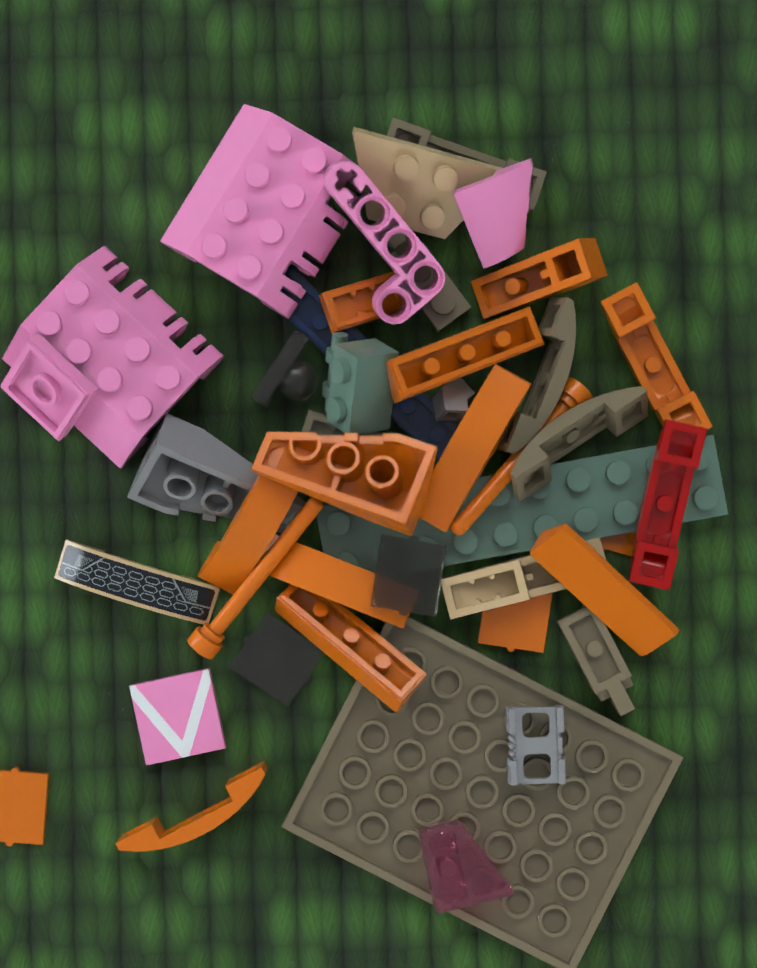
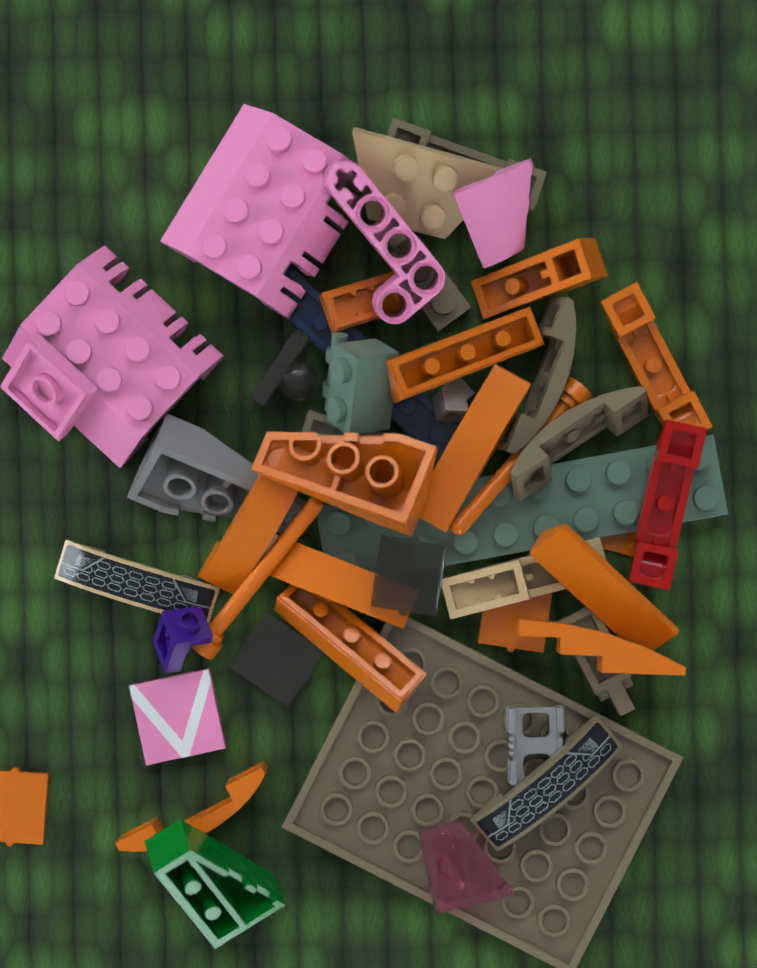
(177, 633): none -> dark purple bracket
(212, 882): none -> green wedge
(549, 785): none -> slope
(612, 652): none -> orange slope

